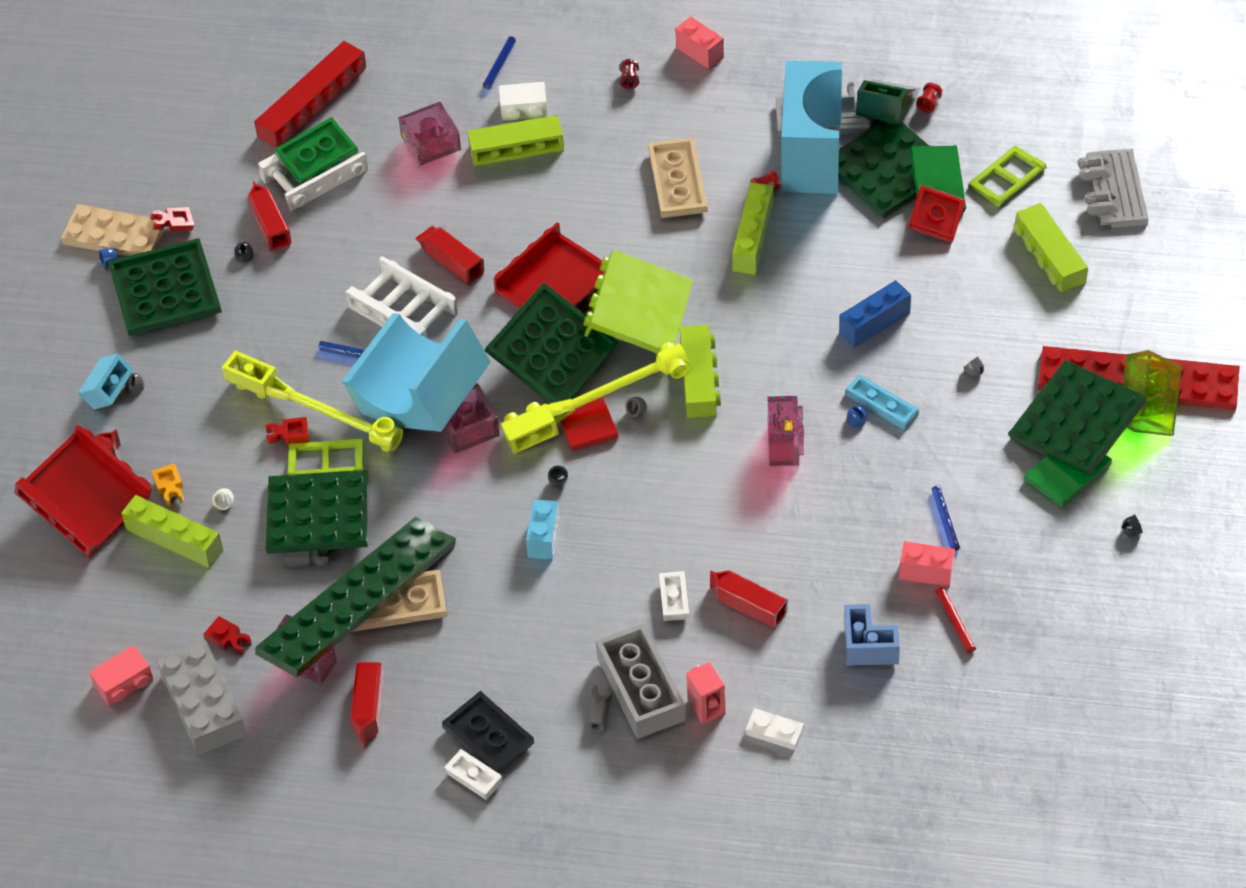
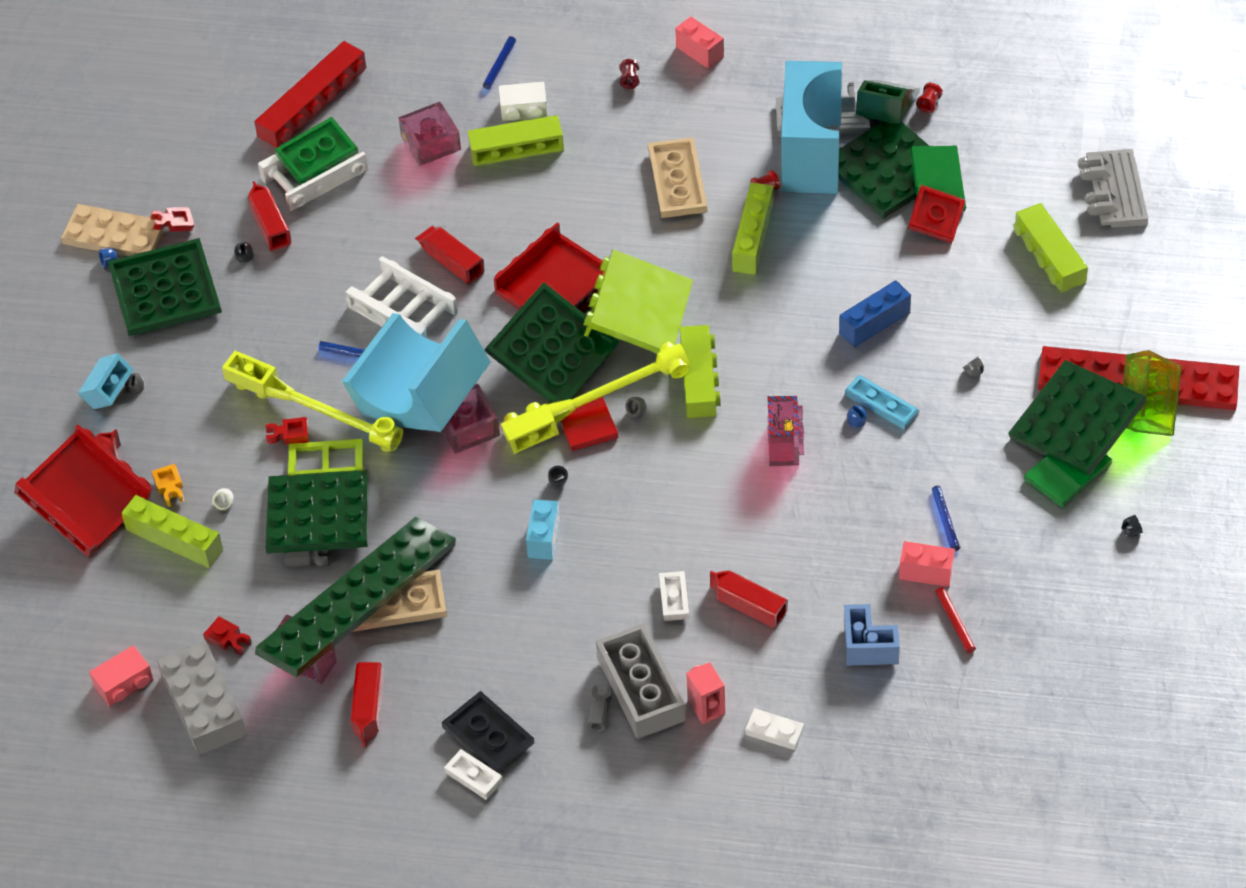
(1039, 166): lime window -> none

